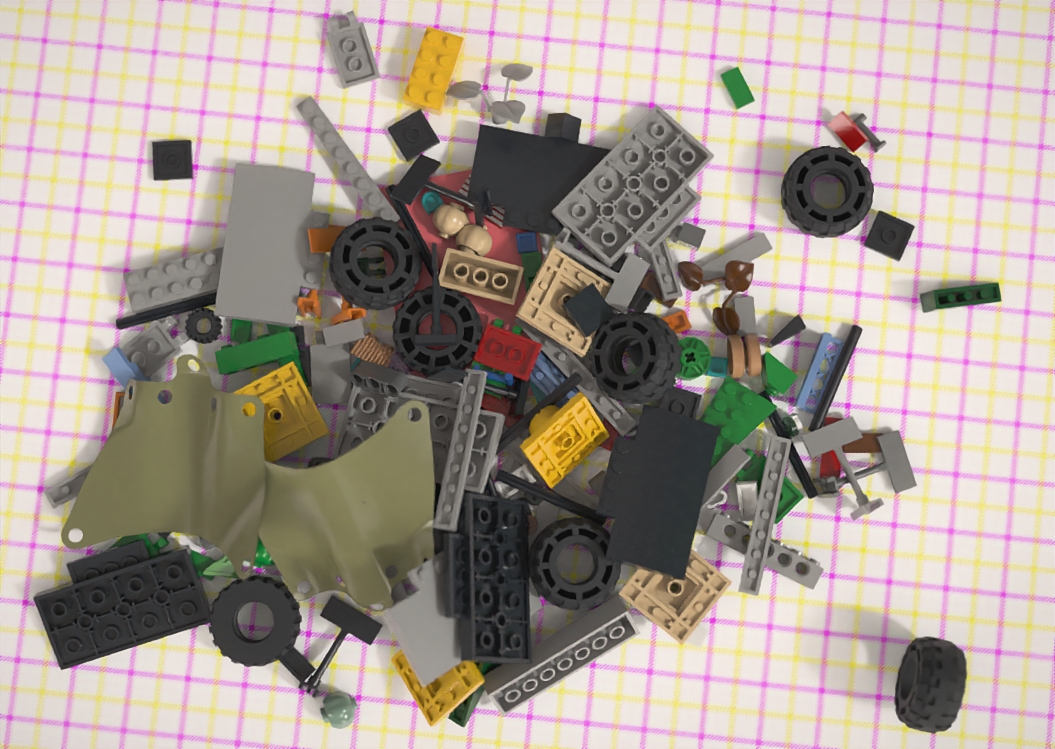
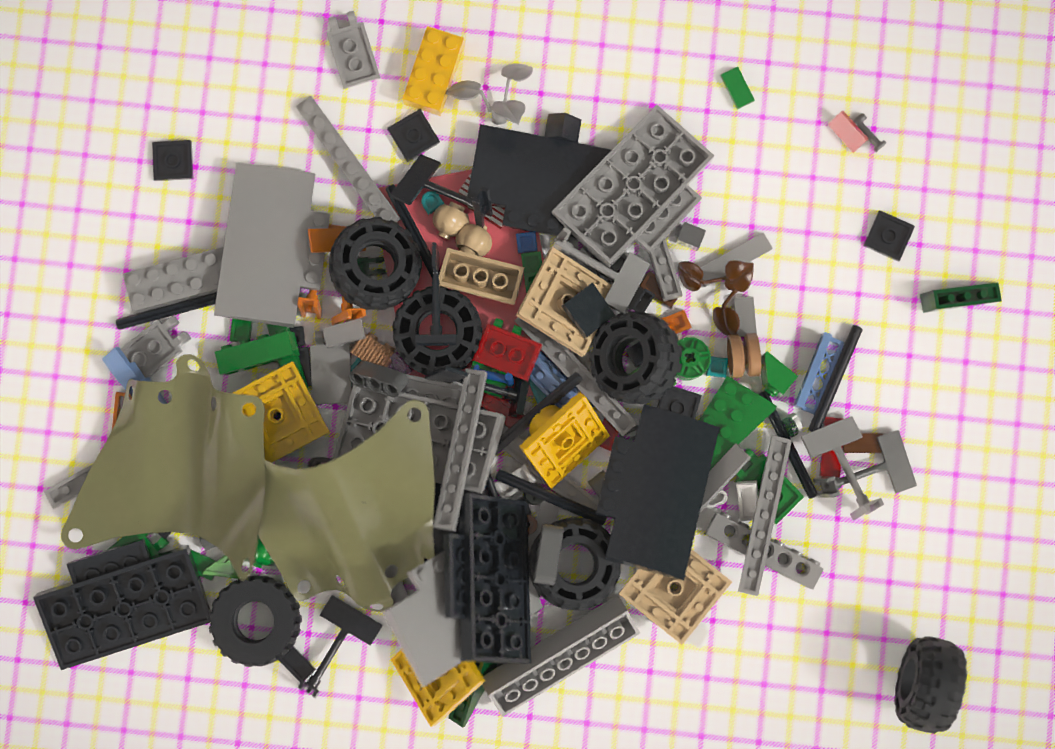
(191, 325): black tyre -> none
(338, 709): sand green plant -> none
(548, 554): none -> dark grey beam
(794, 327): black slope -> none
(809, 215): black tyre -> none

